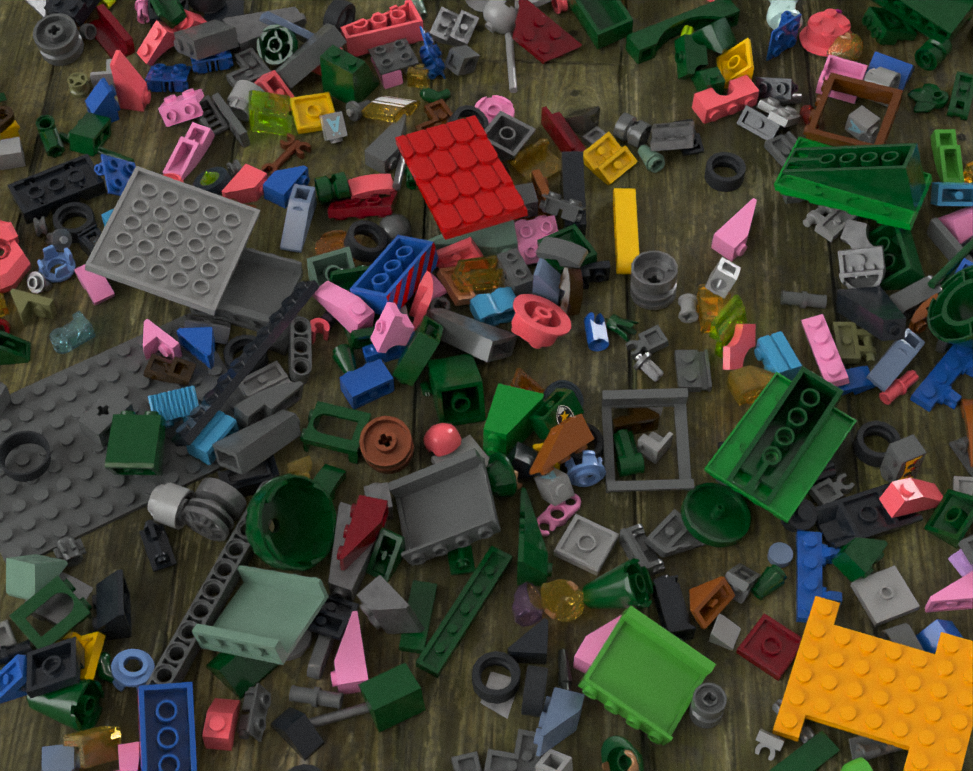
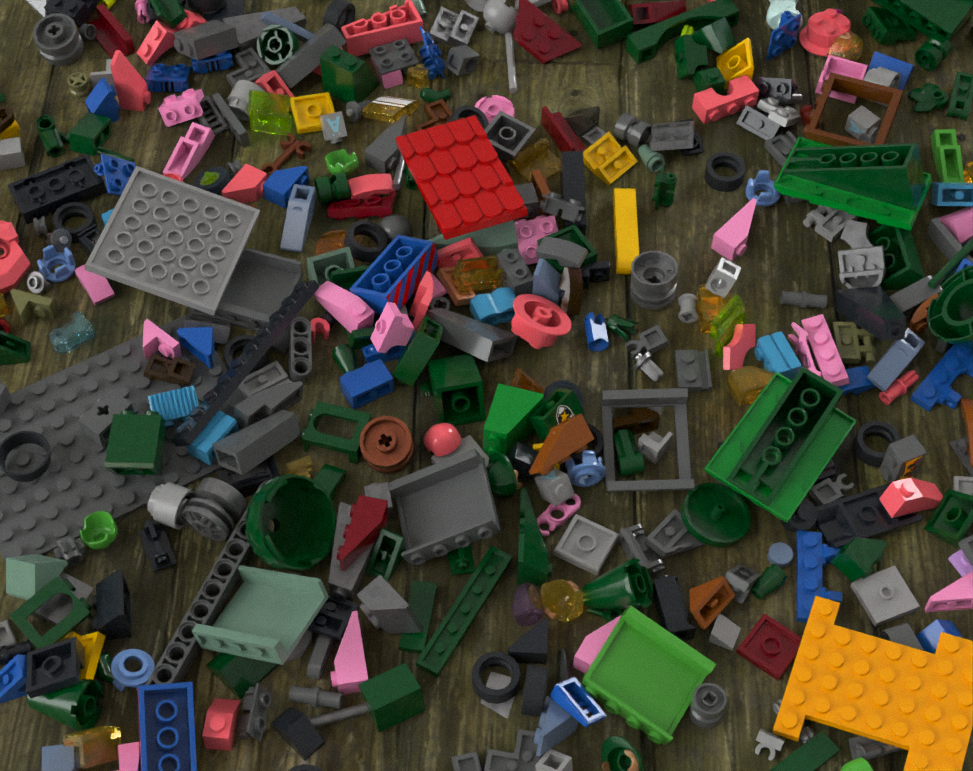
(99, 530): none -> bright green hair
(341, 161): none -> bright green hair
(570, 691): none -> blue slope
(603, 614): none -> dark green hand
(656, 11): none -> dark red slope
(666, 188): none -> dark green hinge
(762, 182): none -> medium blue piece
(802, 348): none -> bright pink piece

